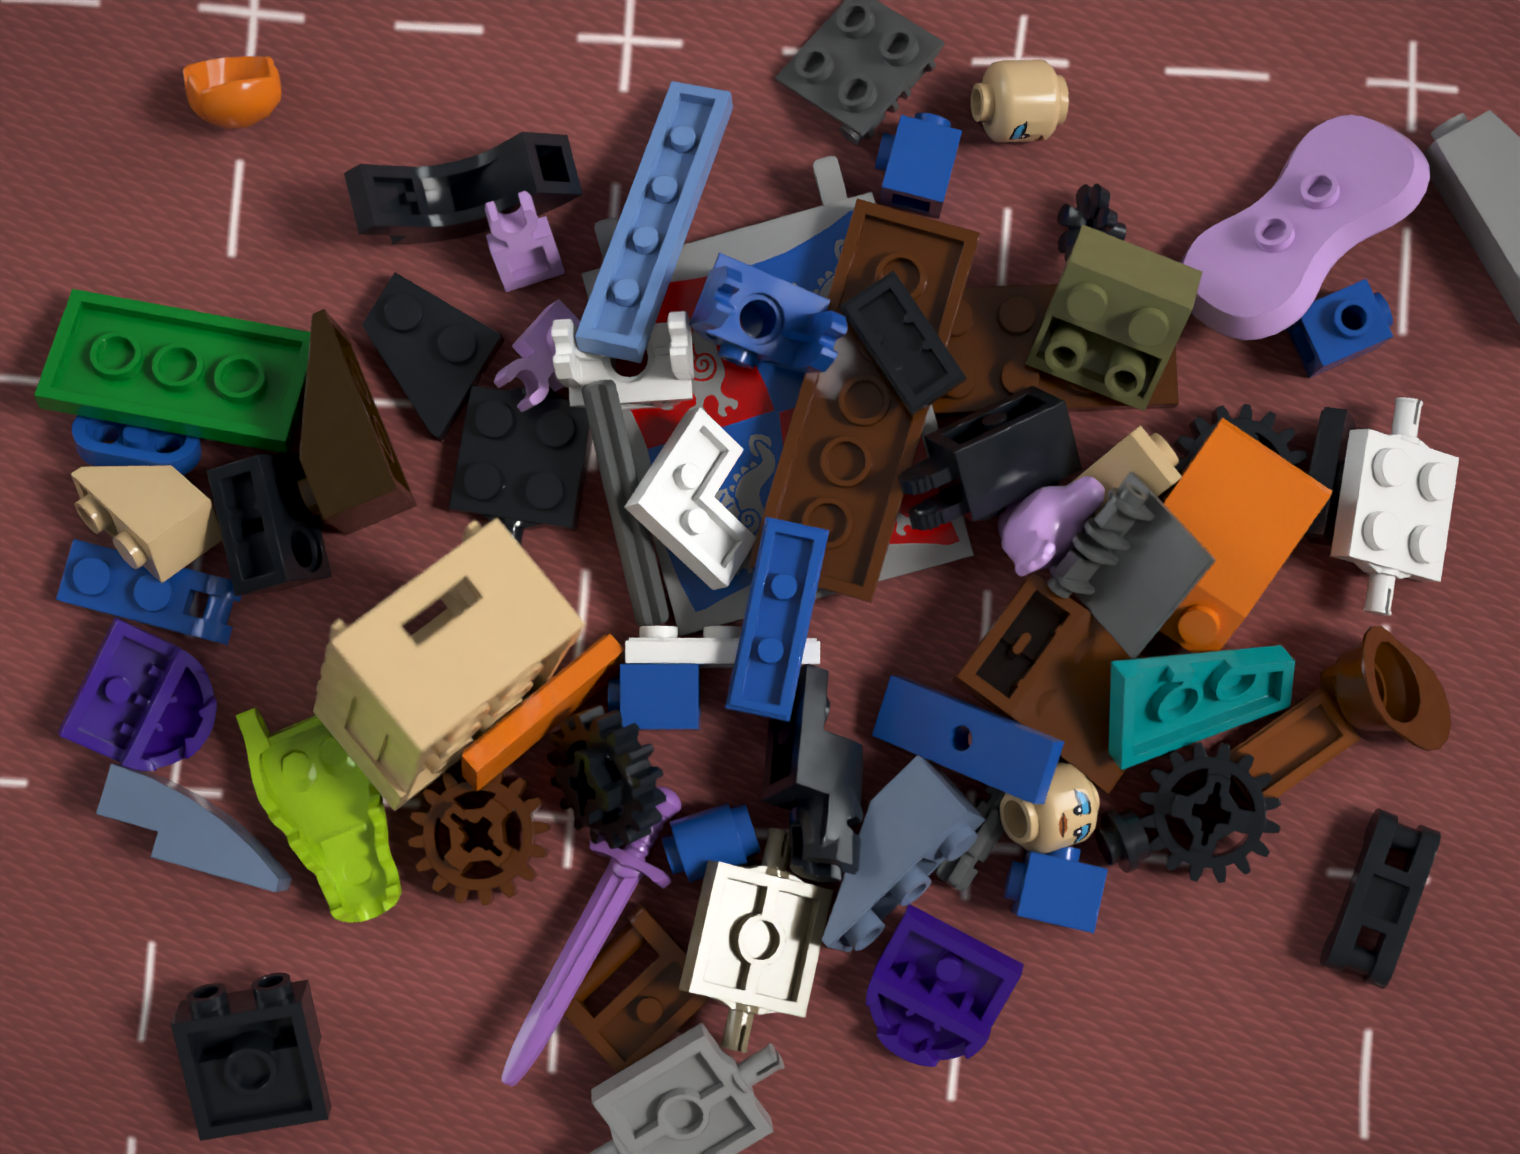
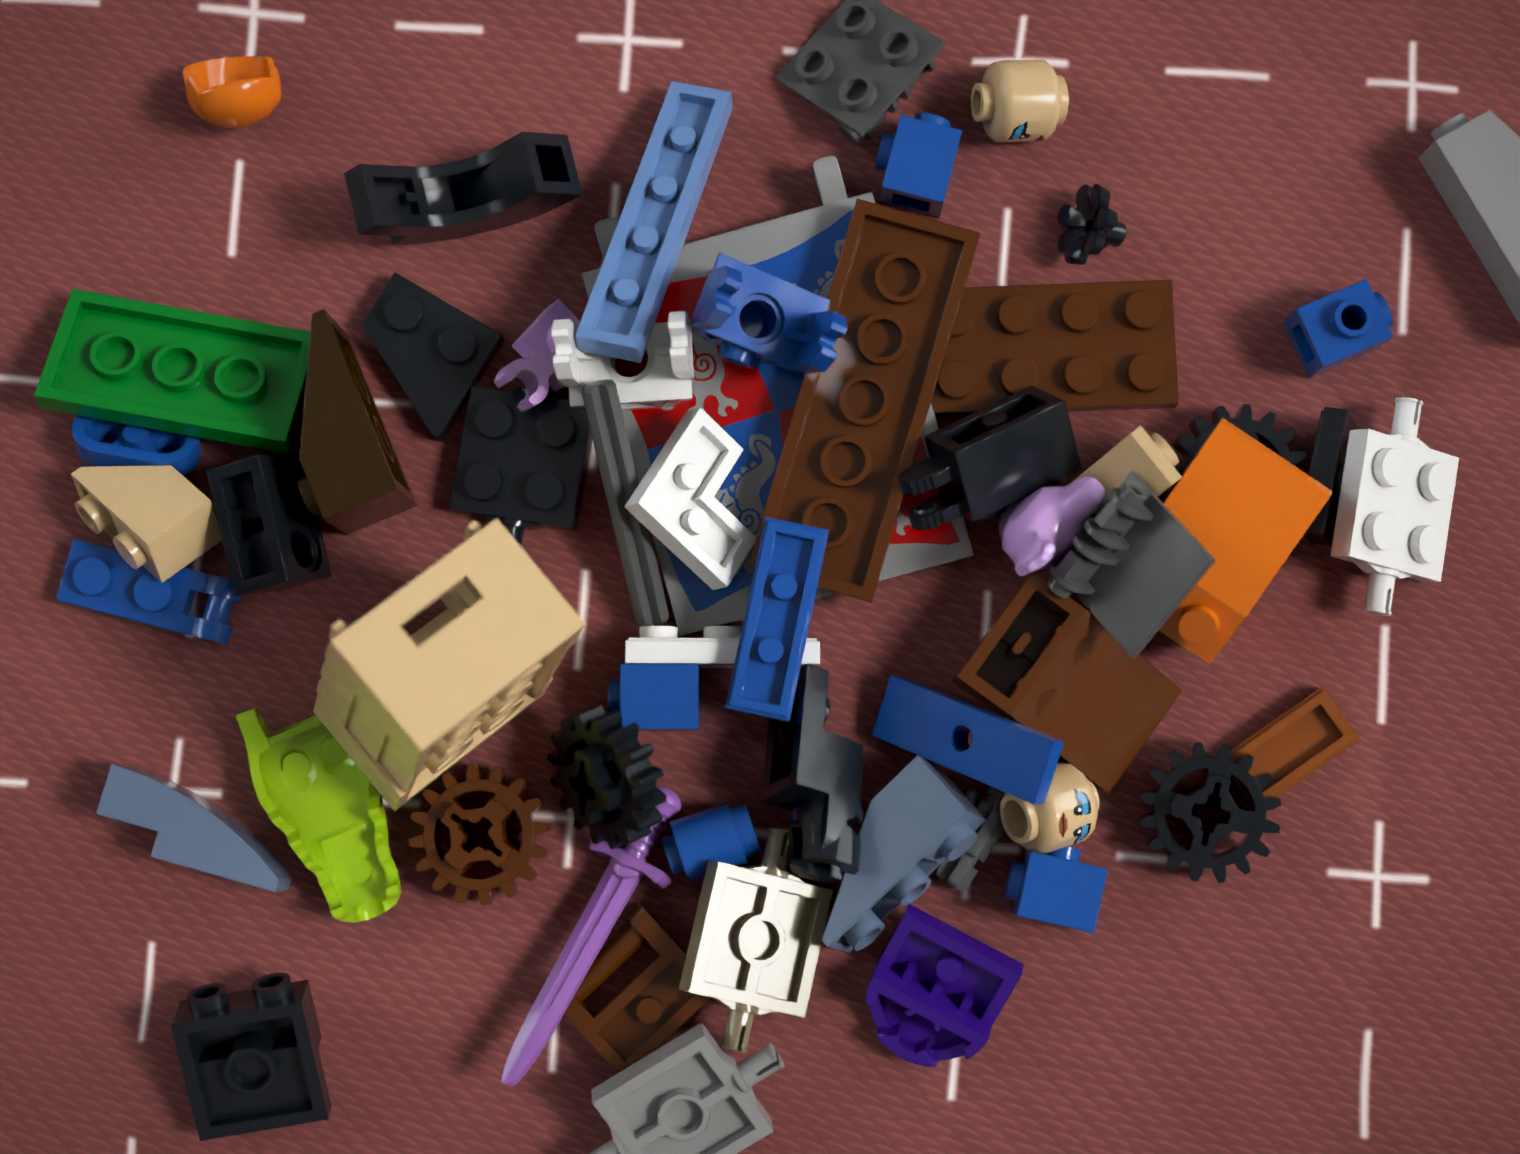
(141, 701): dark purple slope -> none
(522, 245): lavender plate -> none
(541, 712): orange tile -> none
(903, 343): black plate -> none
(1114, 317): olive slope -> none
(1122, 839): black plate -> none
(1190, 697): teal wing -> none
(1332, 194): lavender plate -> none
(1381, 898): black plate -> none
(1389, 689): reddish brown piece -> none

